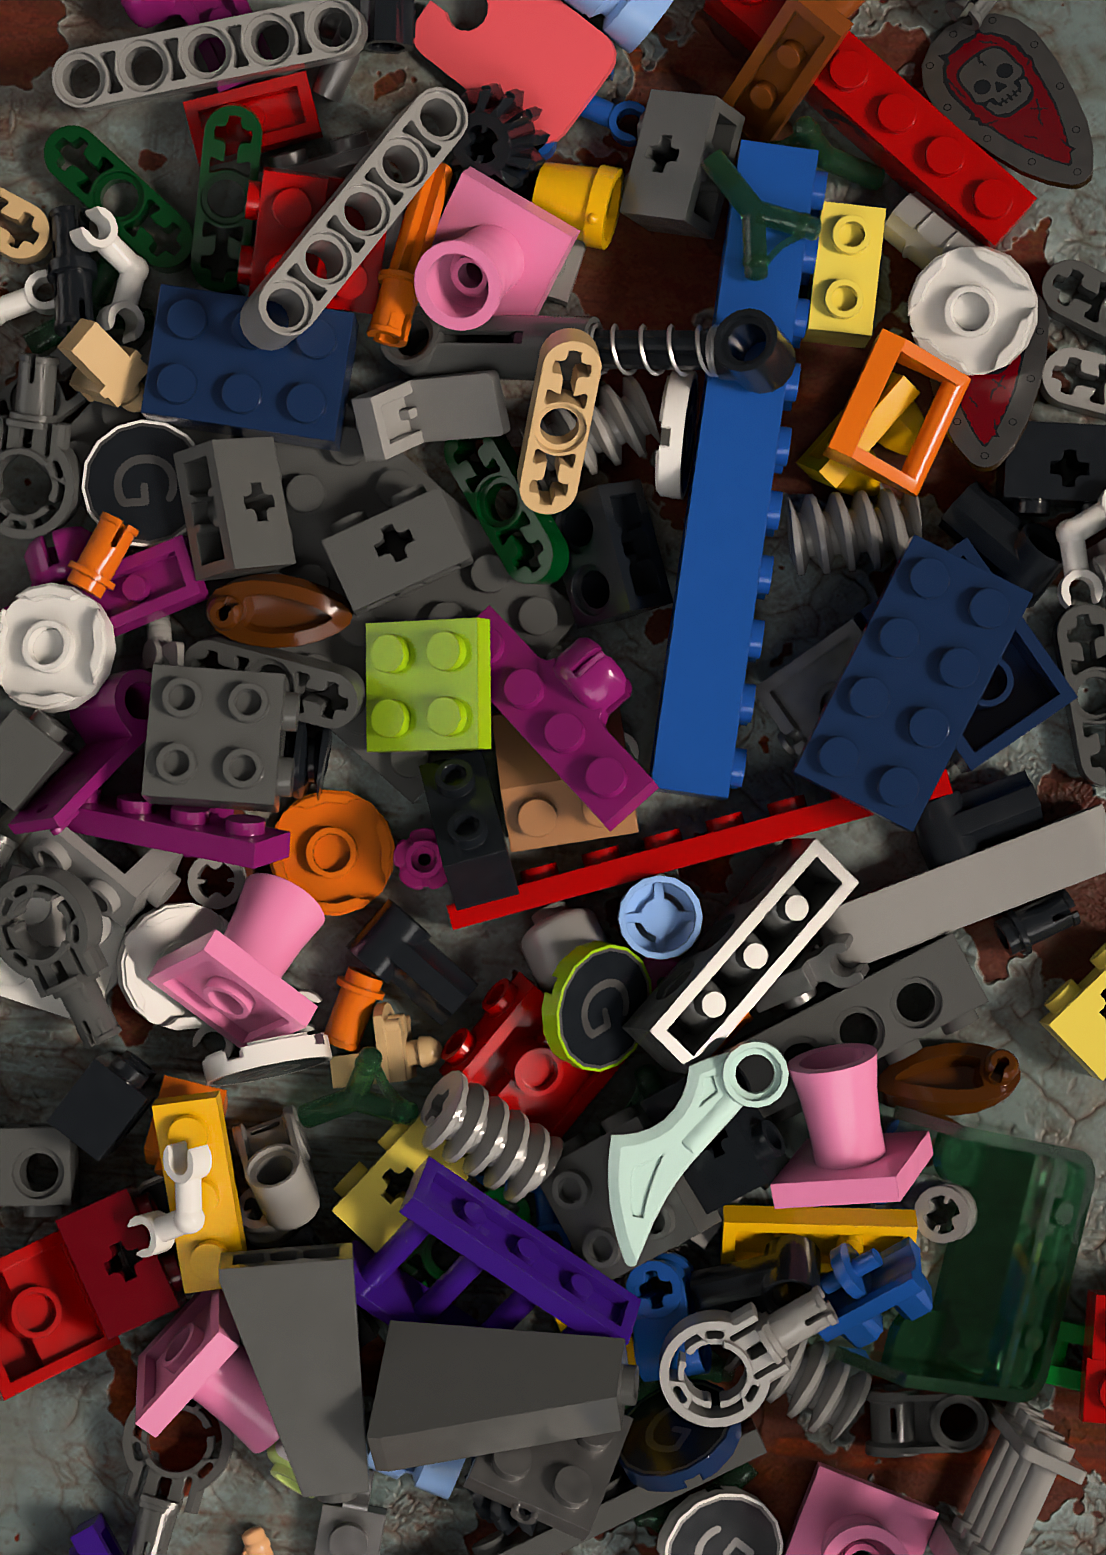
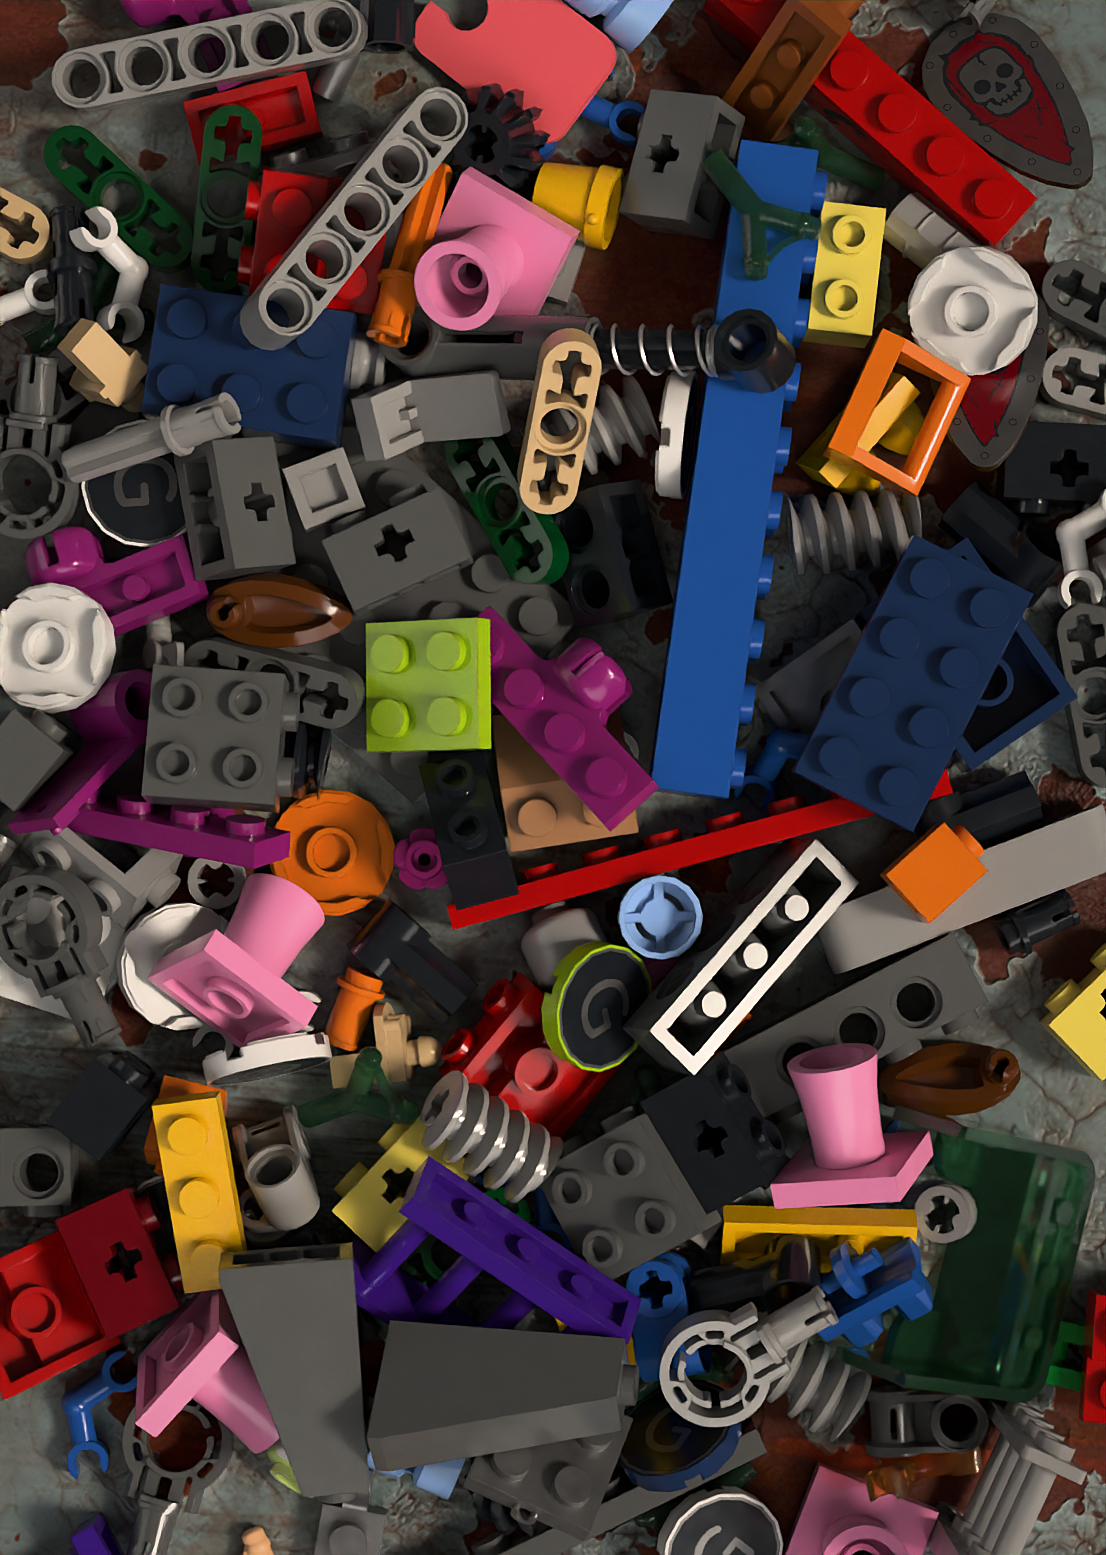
(77, 1408): none -> blue arm
(102, 555): orange pin -> none
(174, 431): none -> light grey axle
(186, 1170): white arm -> none
(324, 489): none -> light grey plate
(368, 363): none -> light grey bush
(651, 1161): light aqua piece -> none
(779, 746): none -> blue arm
(808, 968): flat silver plate -> none
(913, 1468): none -> clear orange arm
(936, 870): none -> orange brick

